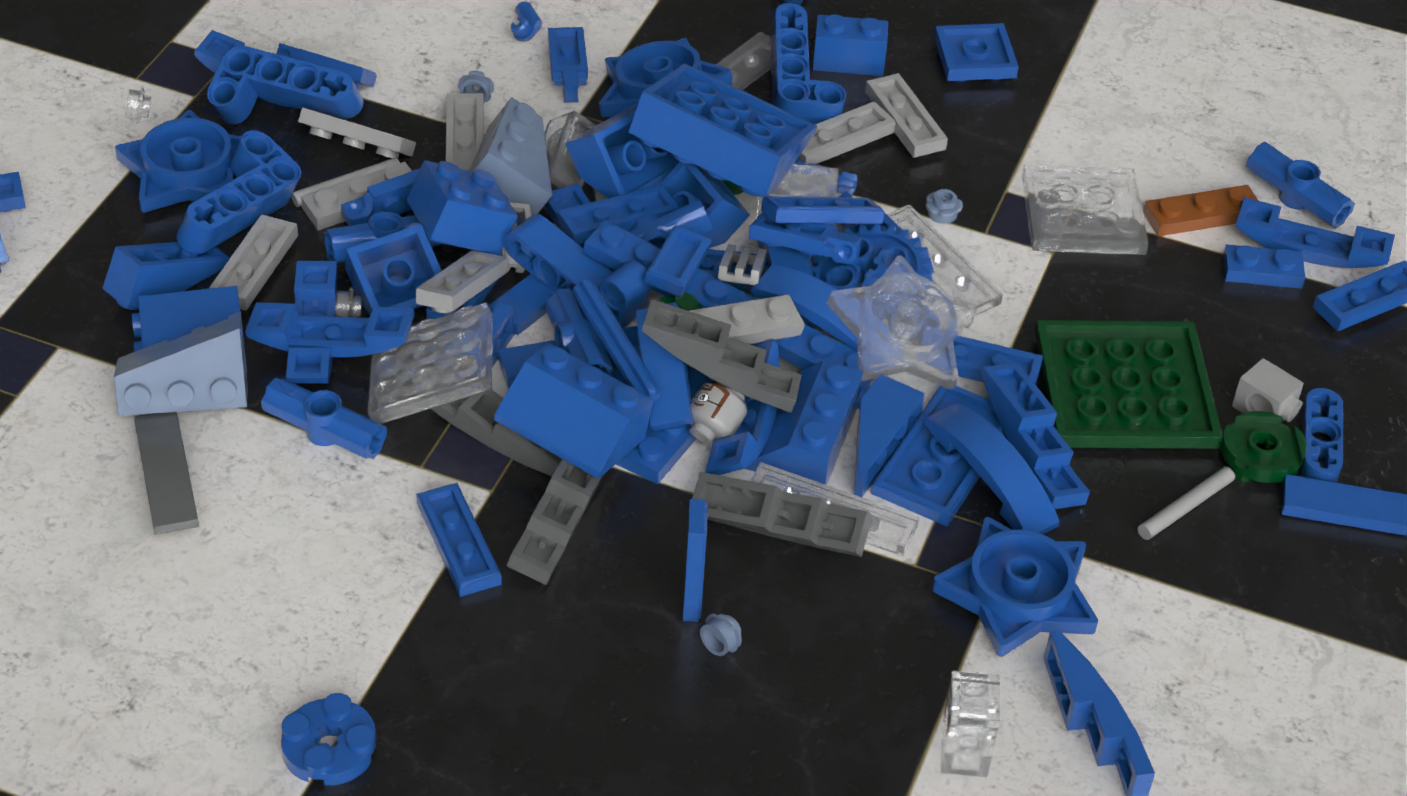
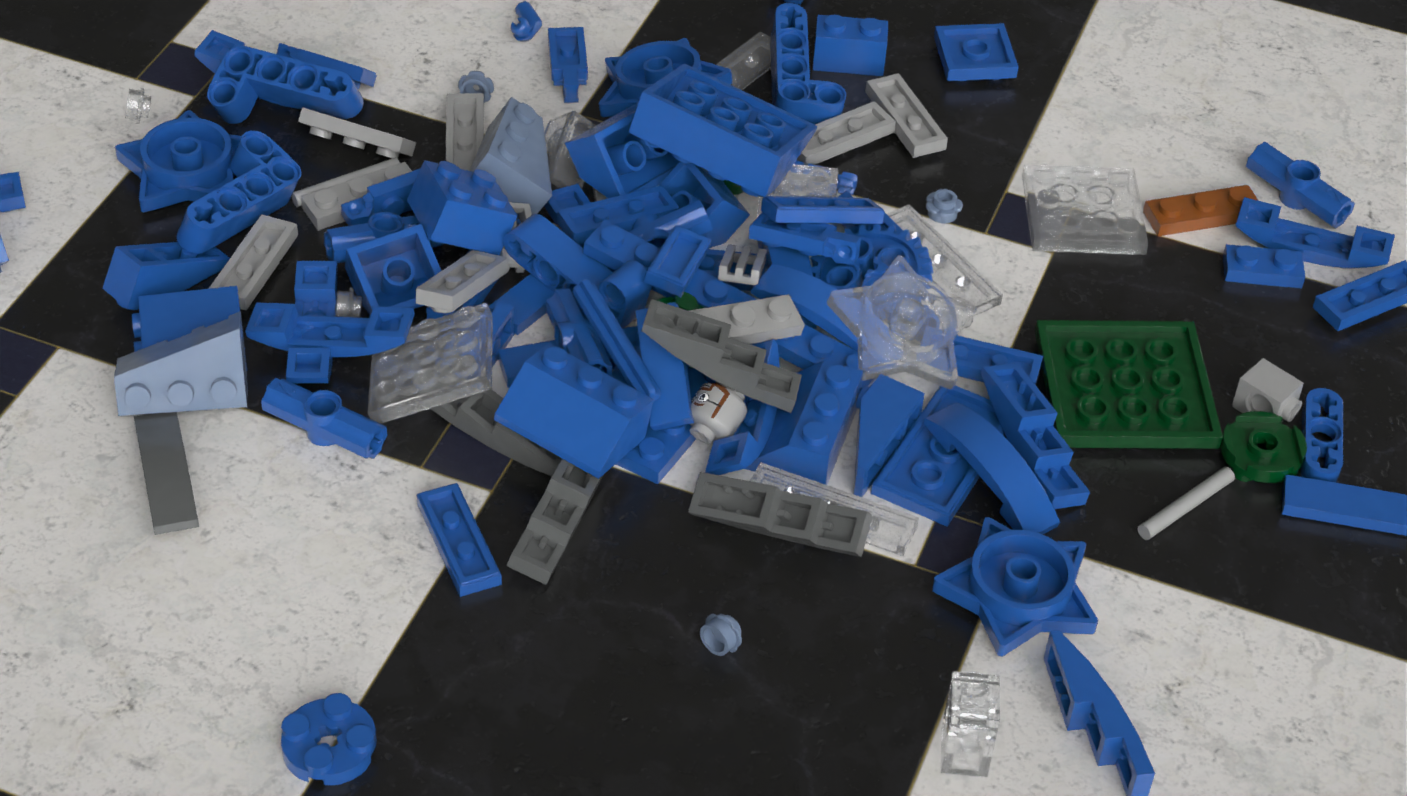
(695, 559): blue tile -> none

